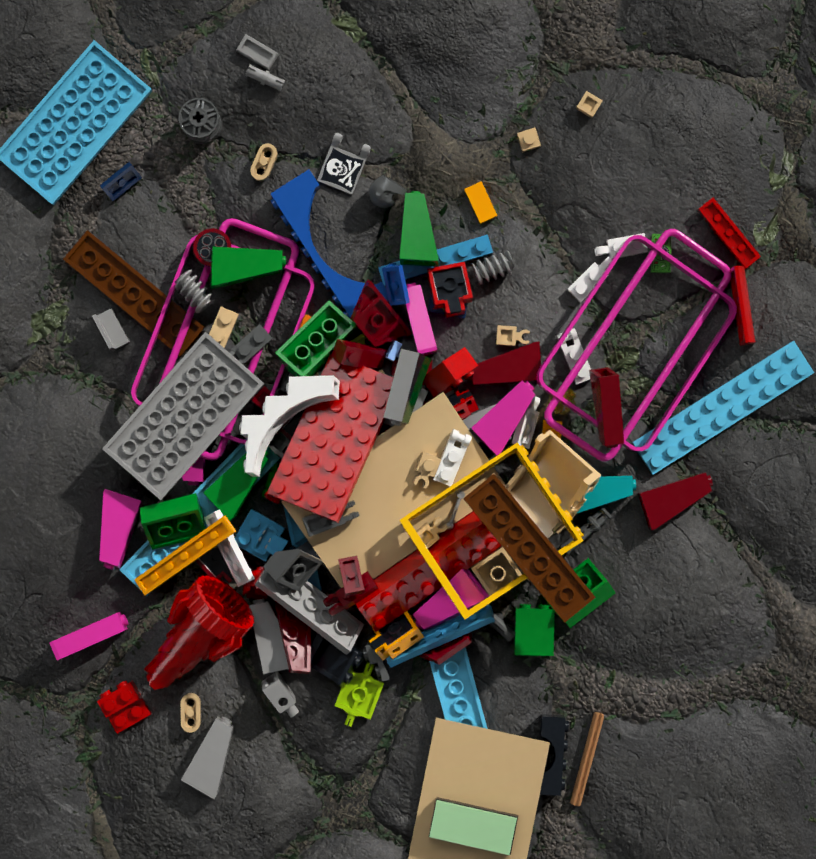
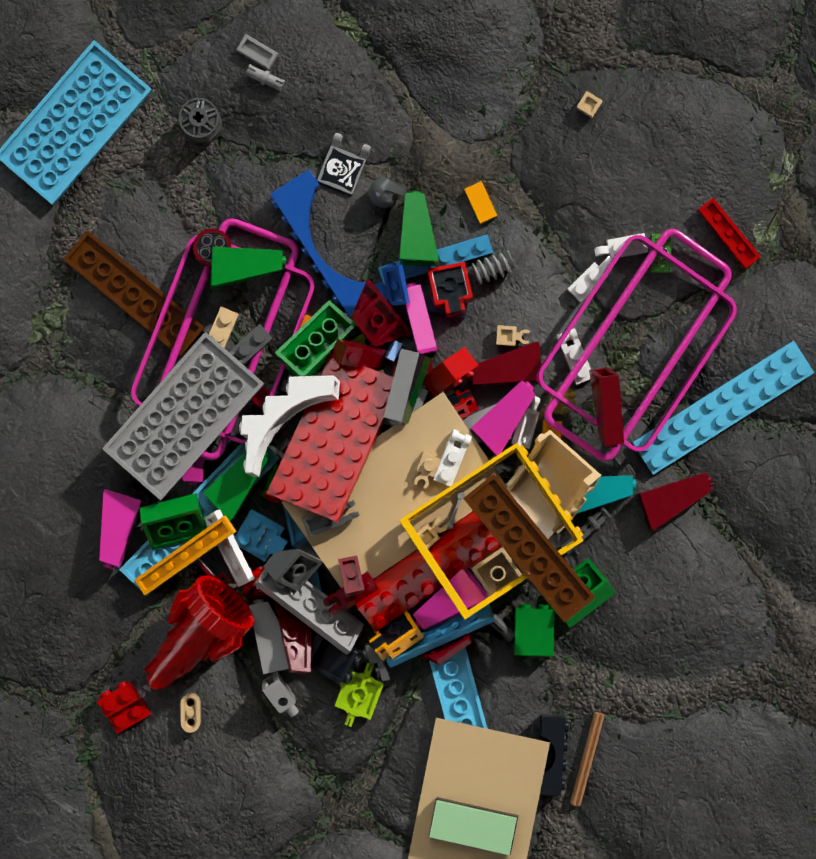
(89, 635): dark pink slope -> none
(111, 329): light grey panel -> none
(120, 181): dark blue plate -> none
(193, 291): light grey piece -> none
(209, 761): light grey slope -> none
(263, 162): tan plate -> none
(528, 139): tan plate -> none
(741, 299): red slope -> none

